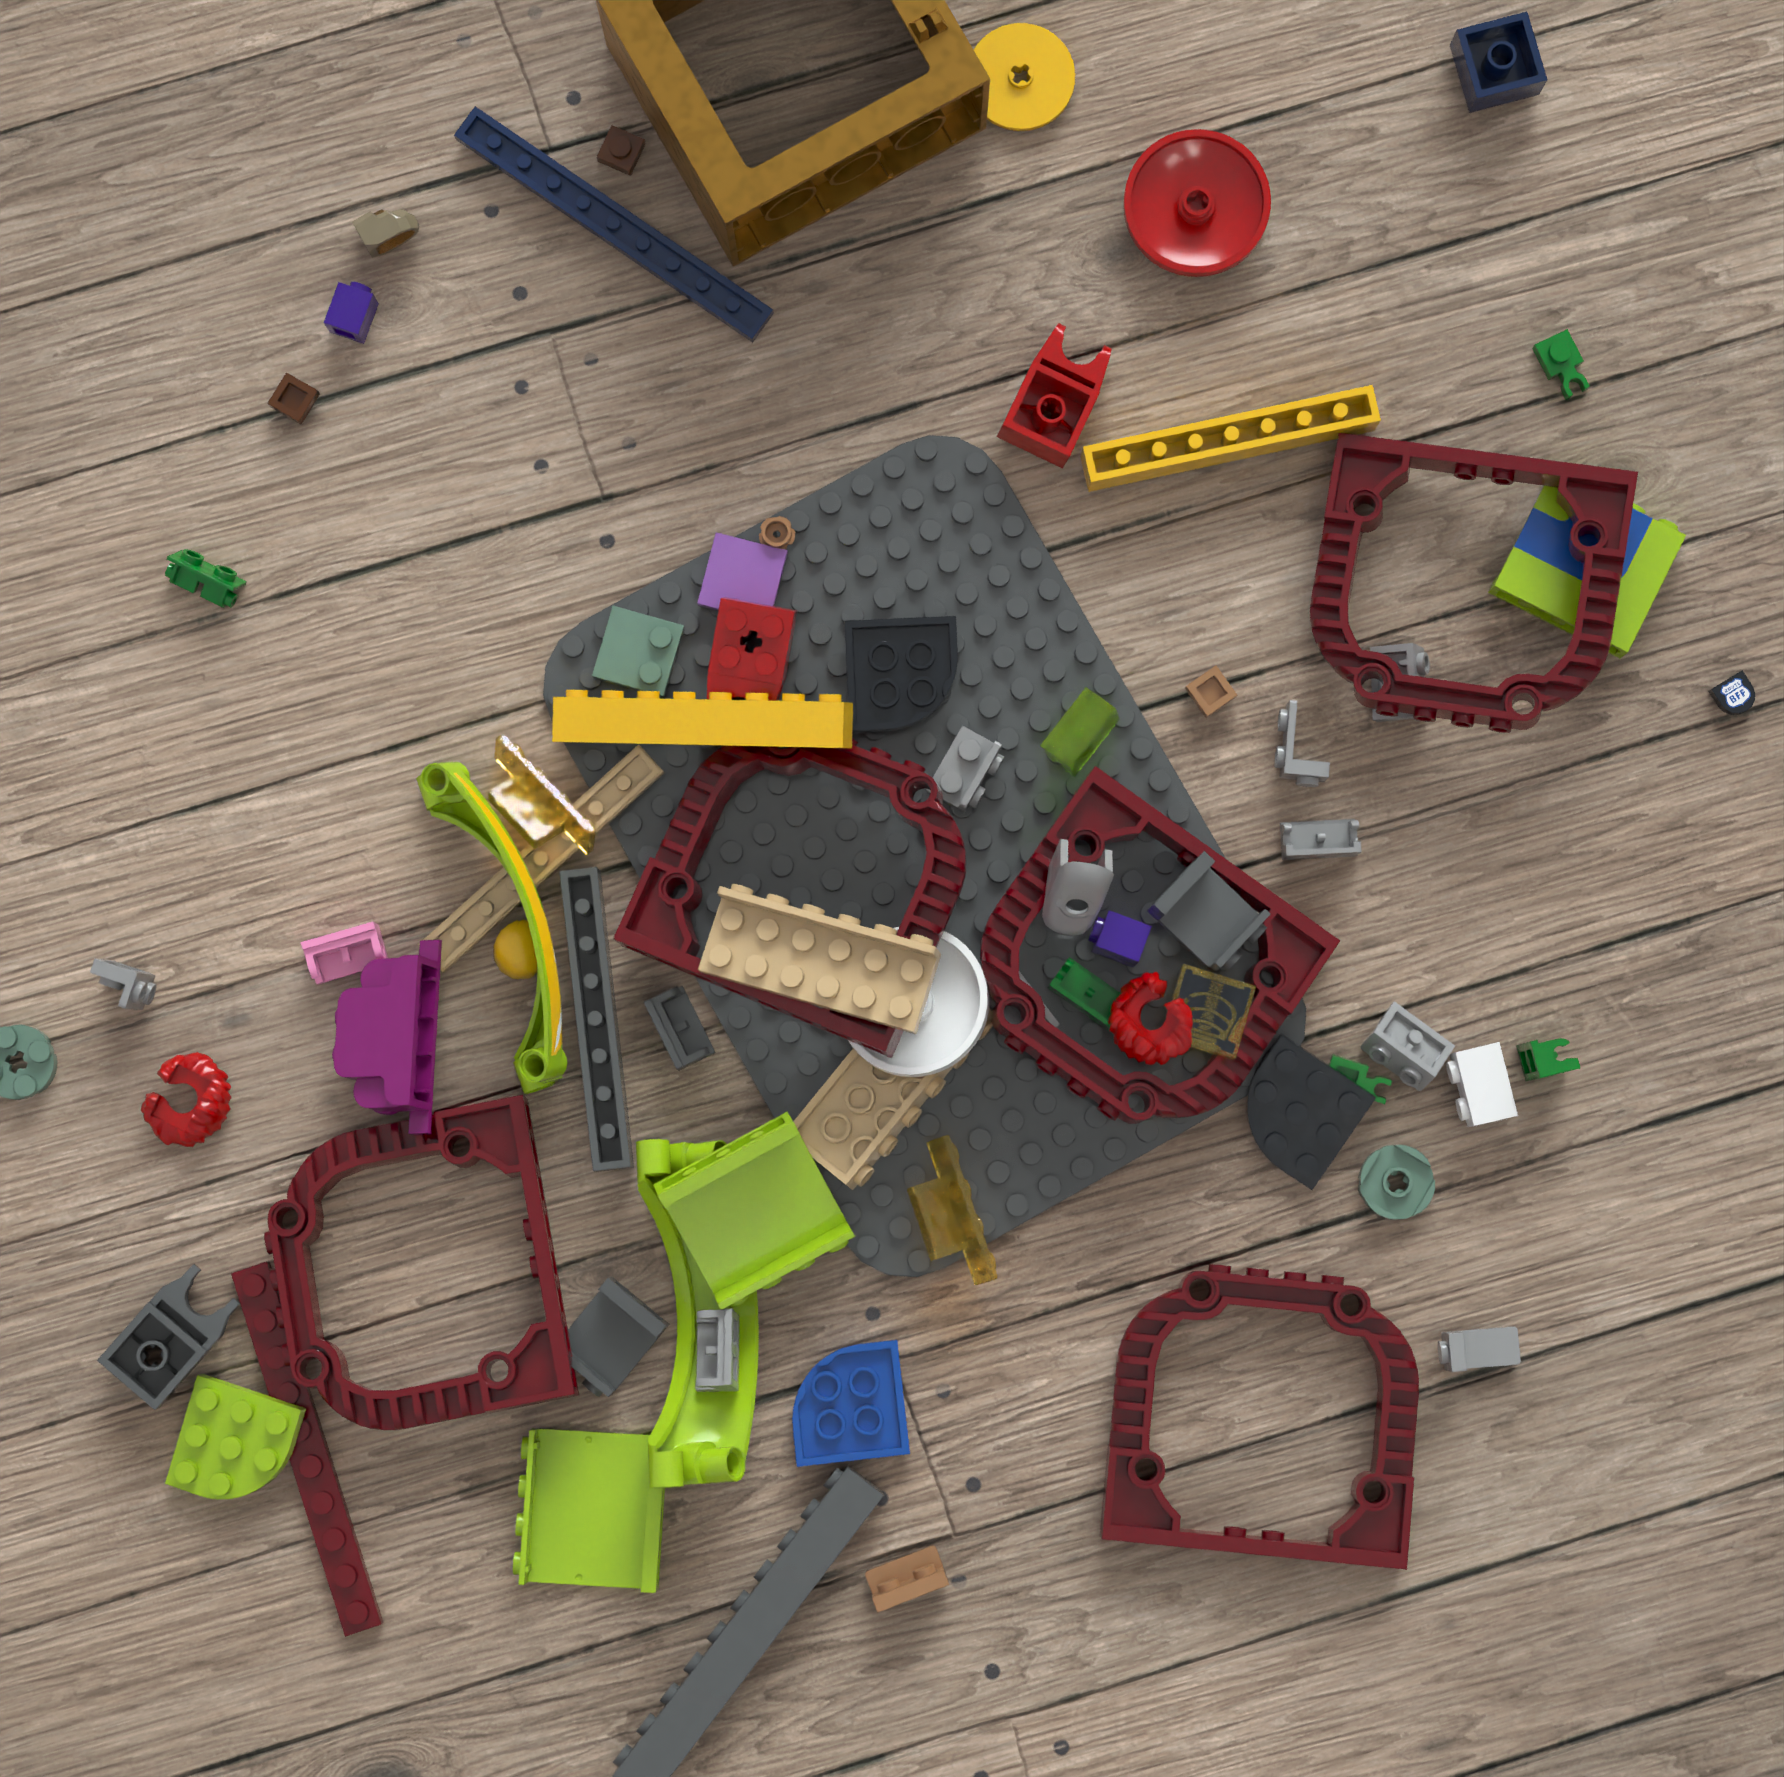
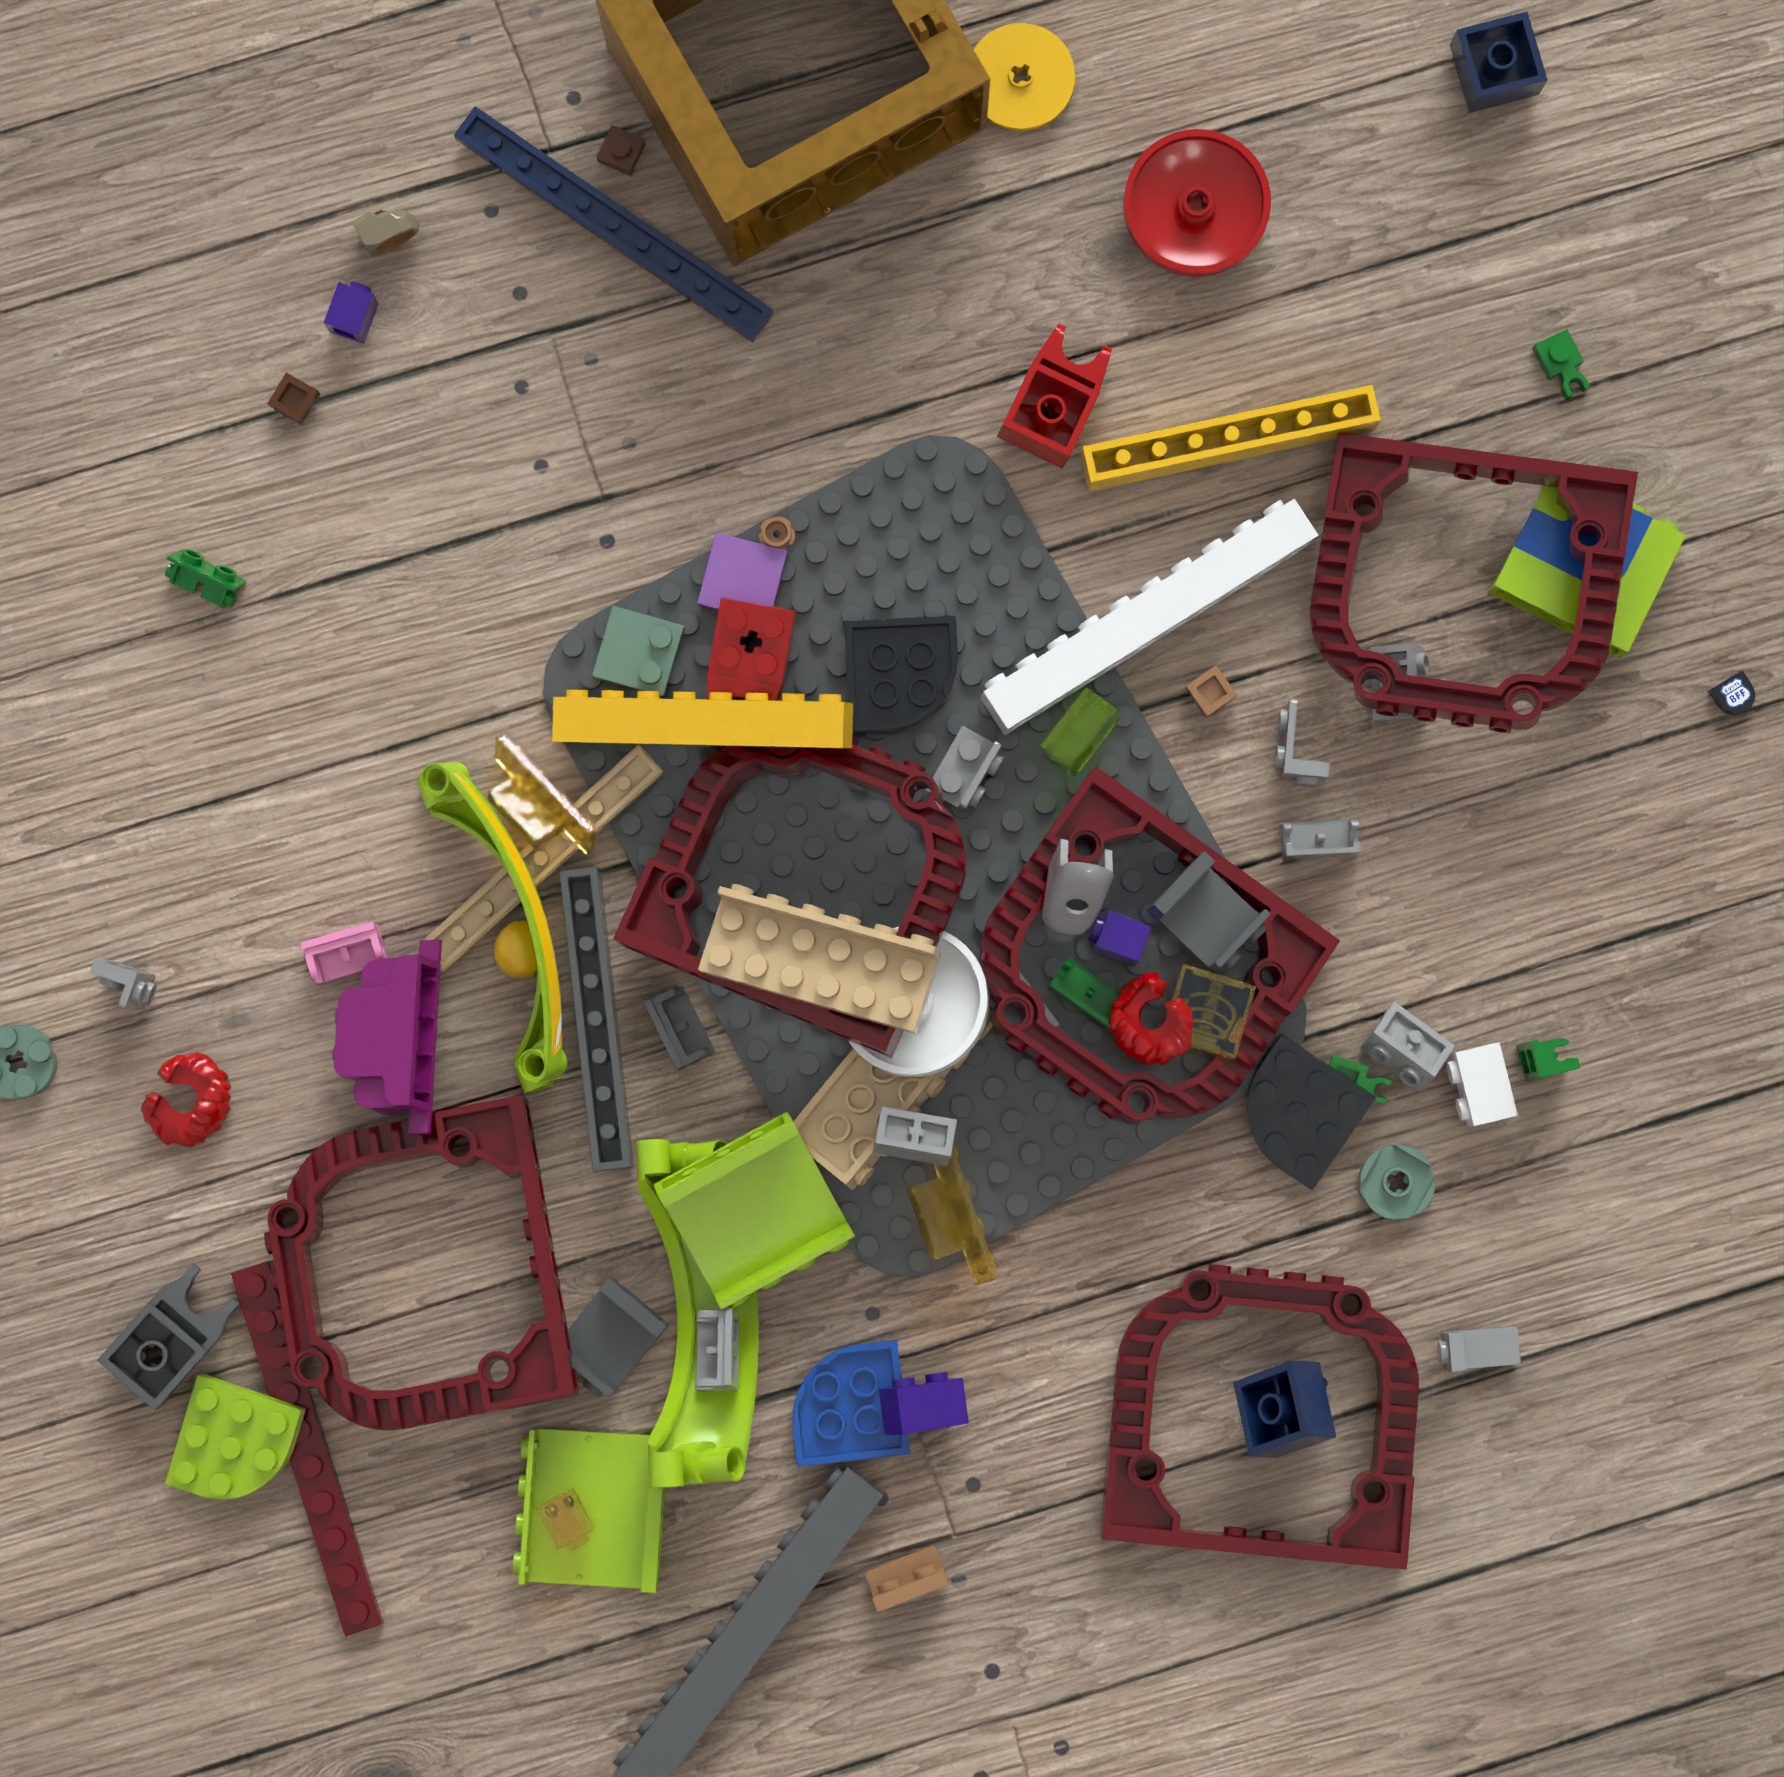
(566, 1520): none -> clear yellow brick
(914, 1136): none -> light grey hinge
(923, 1405): none -> dark purple brick
(1149, 616): none -> white brick
(1284, 1409): none -> dark blue piece

